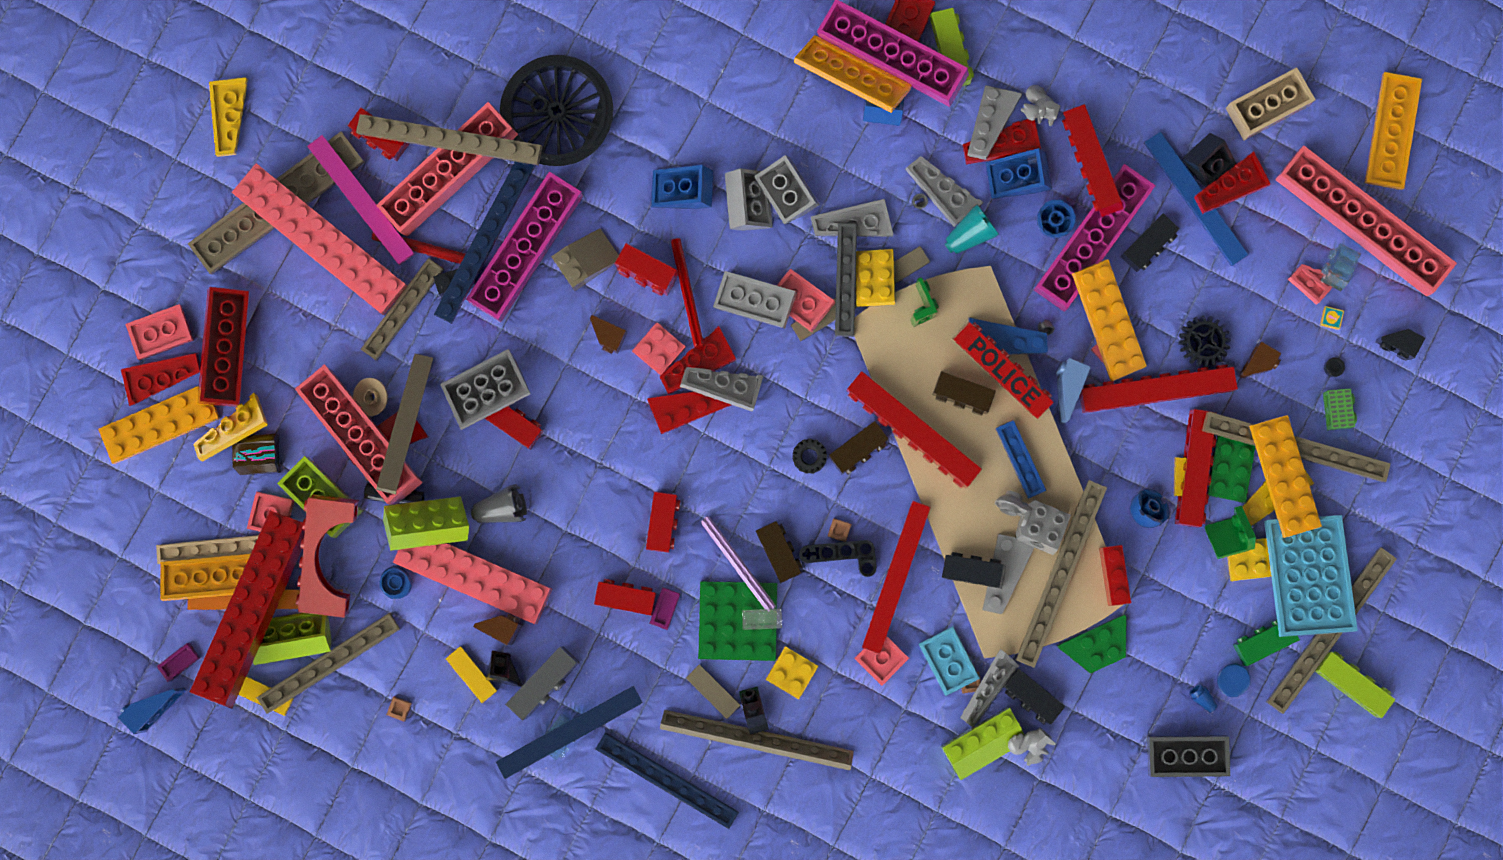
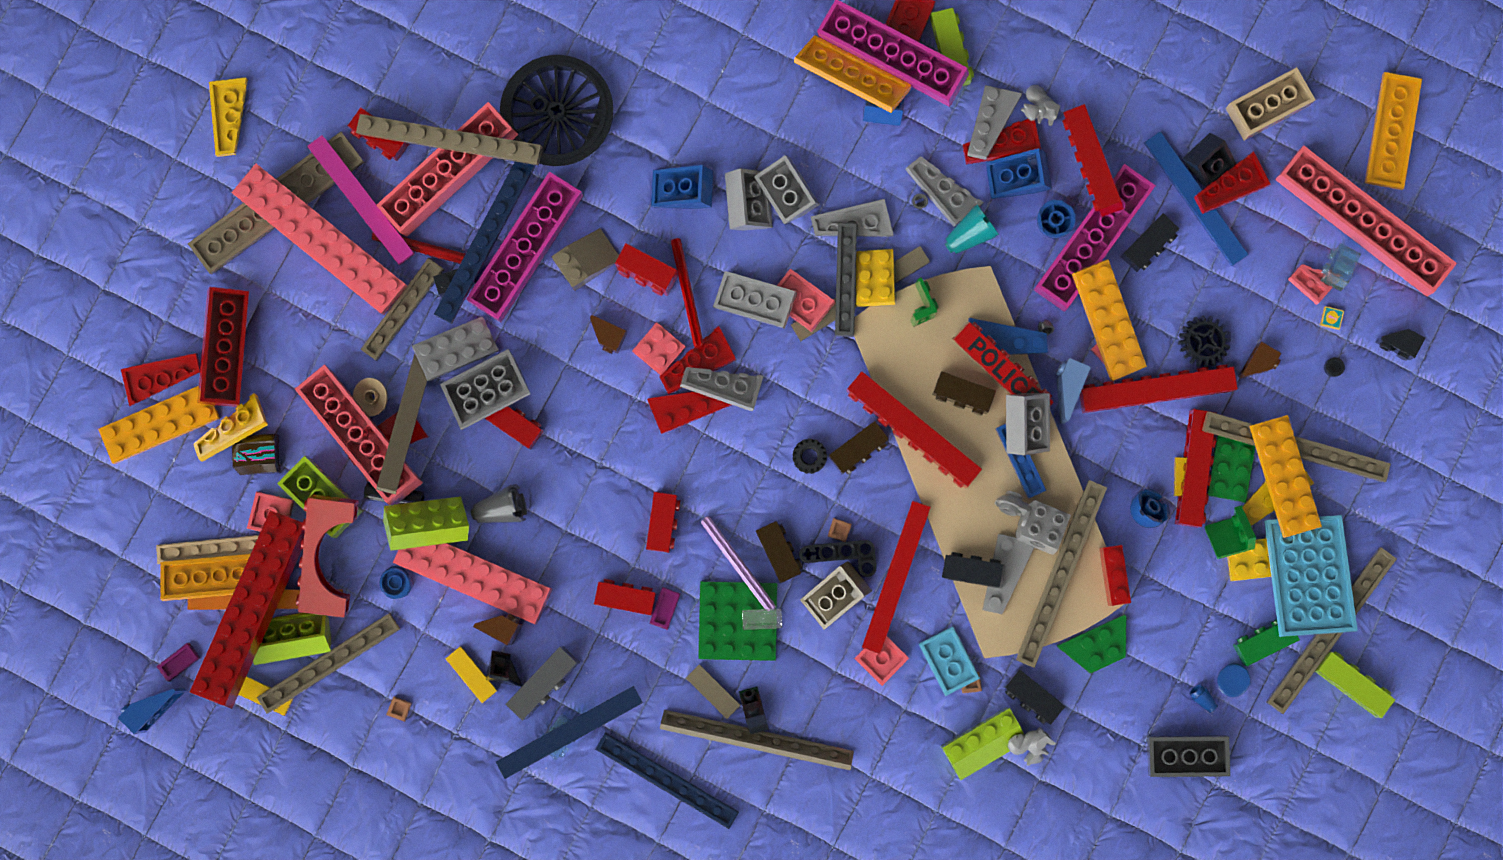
(159, 332): coral plate -> none
(455, 348): none -> light grey plate
(792, 672): yellow plate -> none
(836, 595): none -> dark tan slope
(992, 683): light grey wing -> none
(1028, 423): none -> light grey slope
(1339, 409): bright green brick -> none

